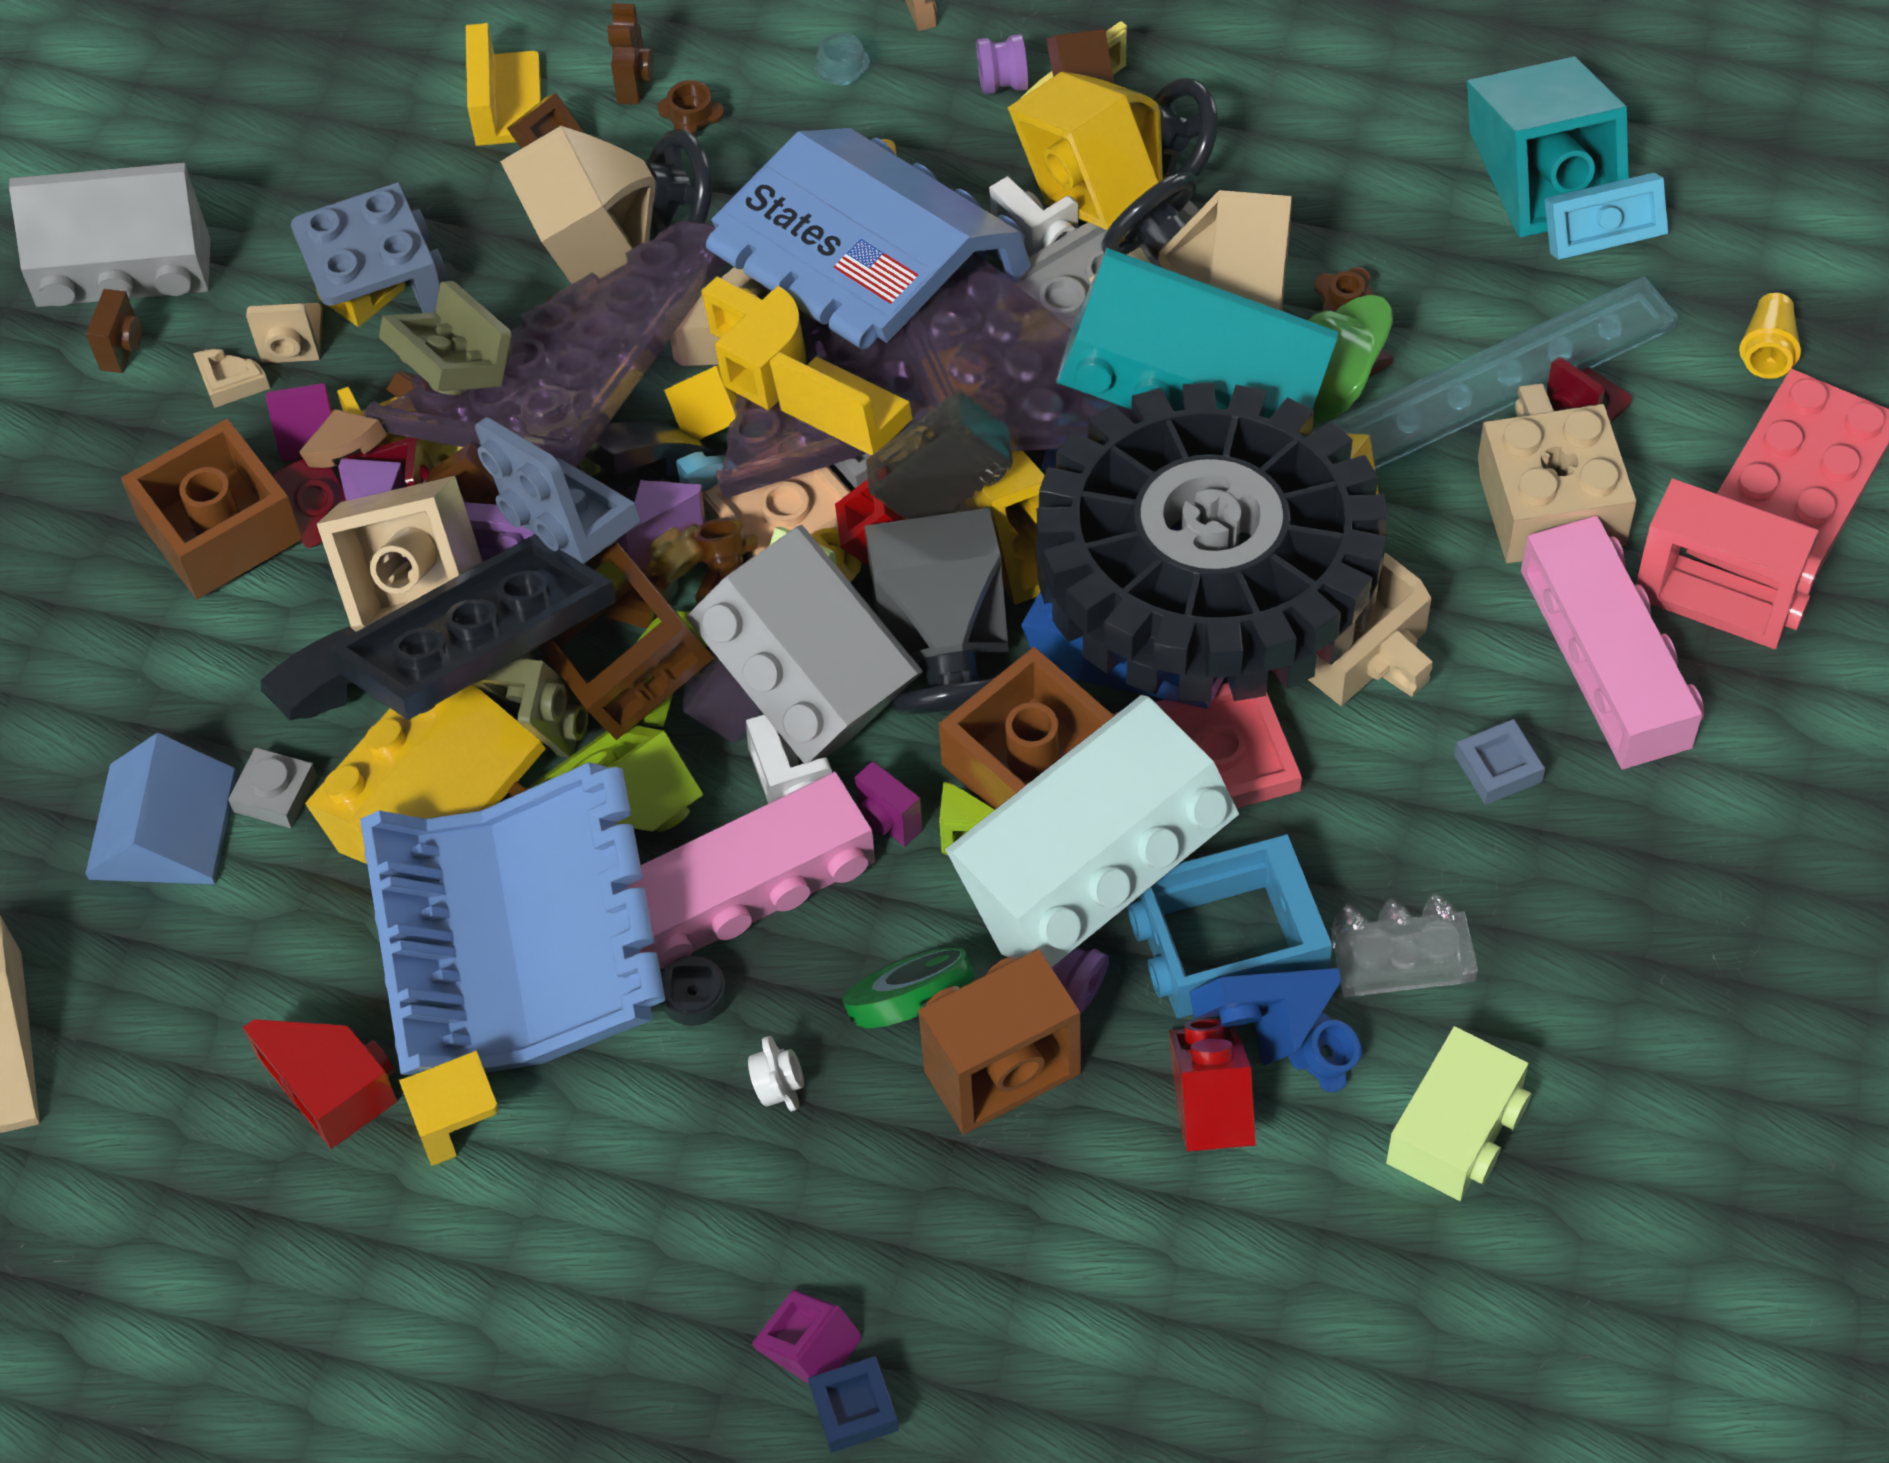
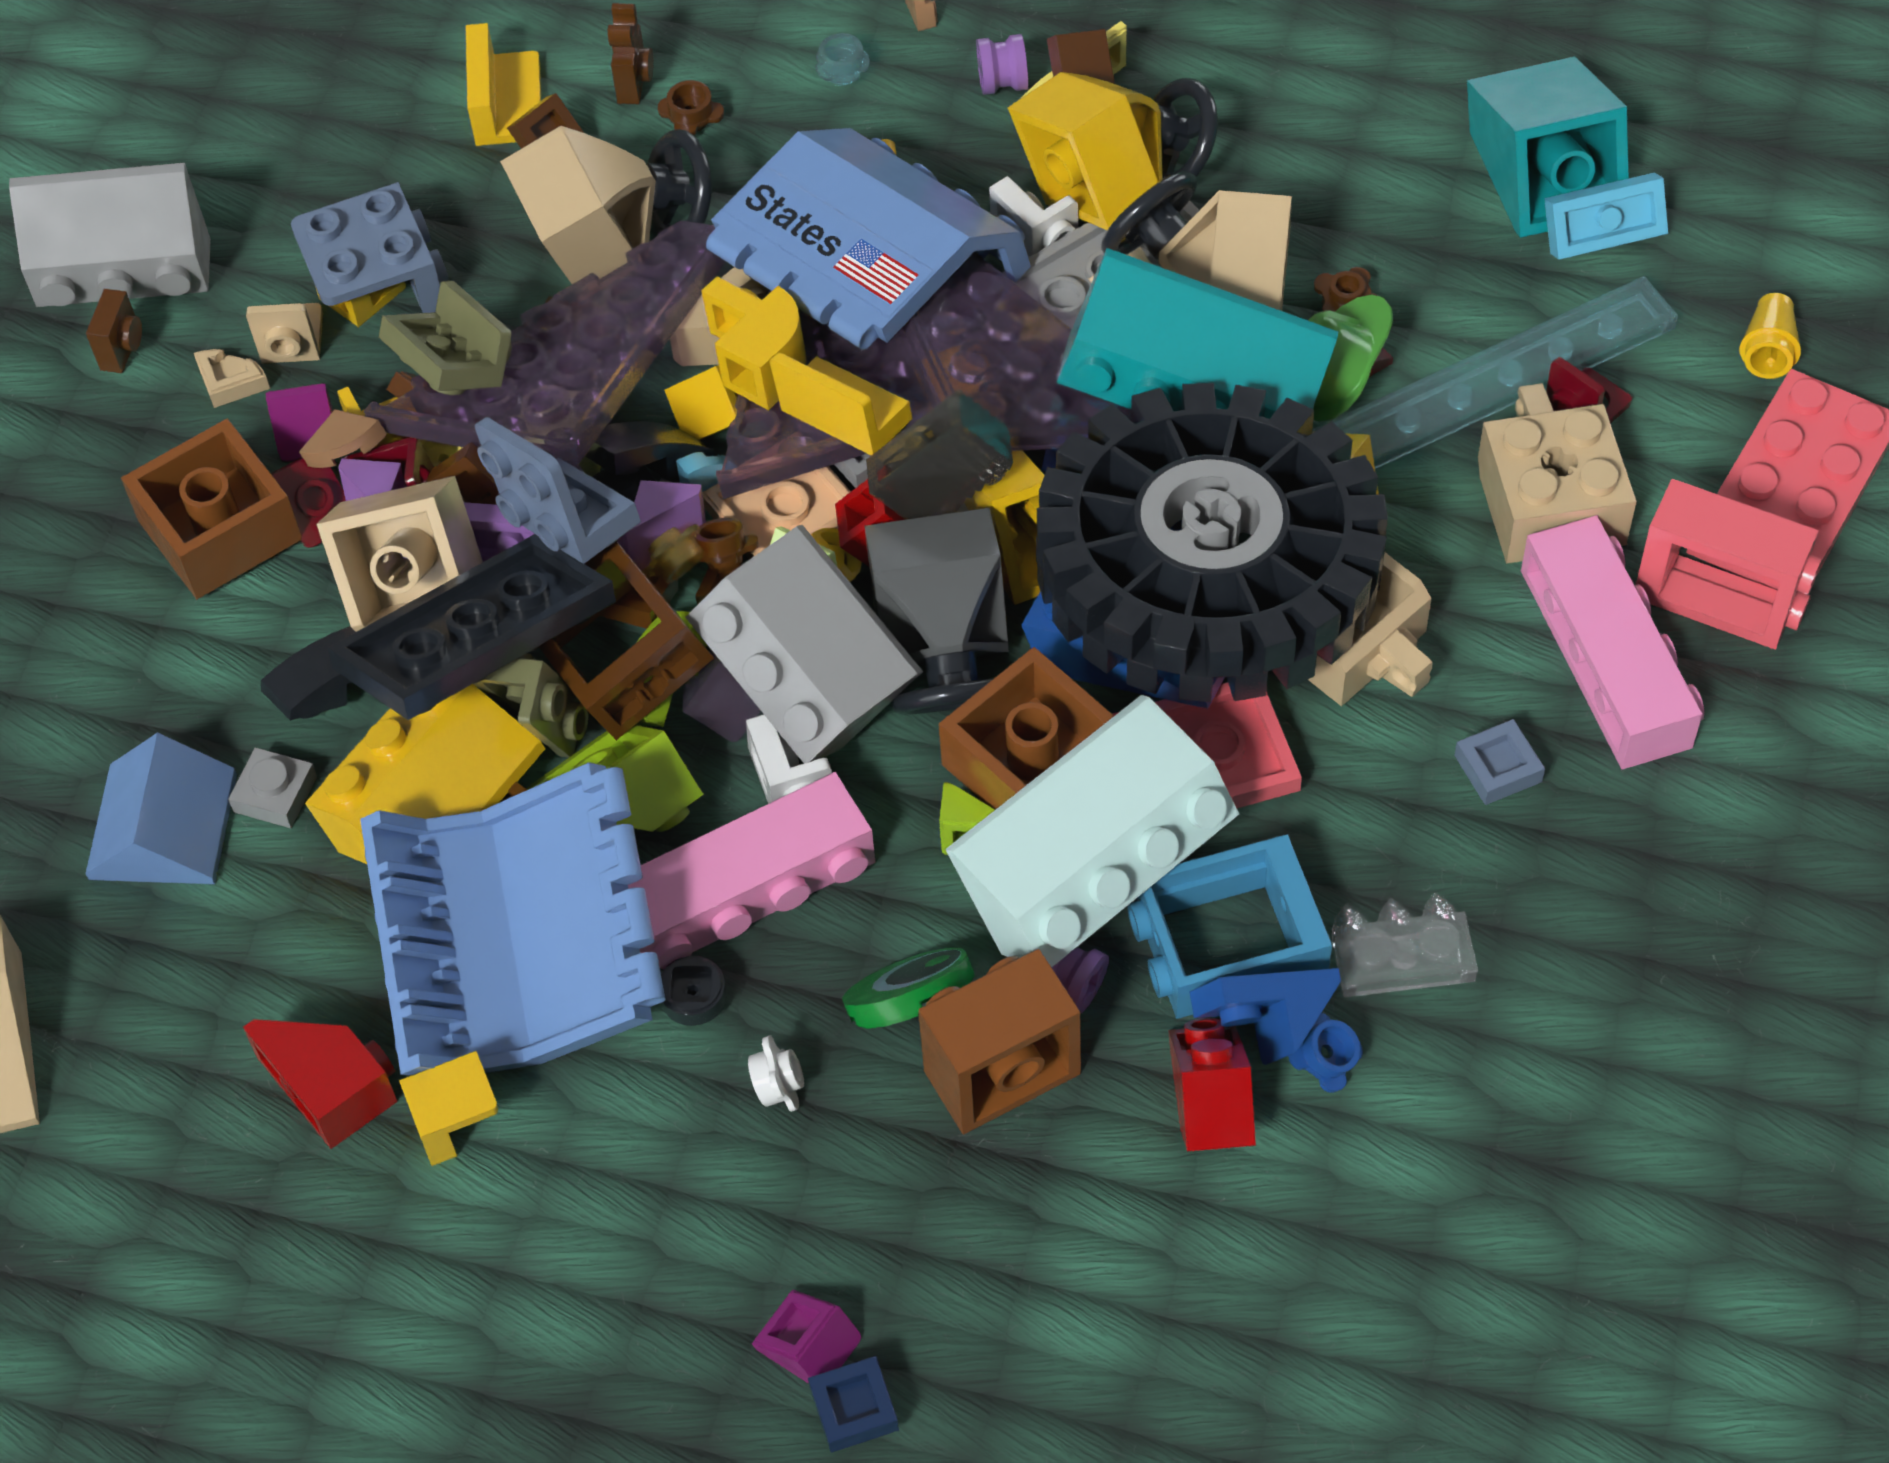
(888, 804): magenta plate -> none
(1458, 1114): yellowish green brick -> none

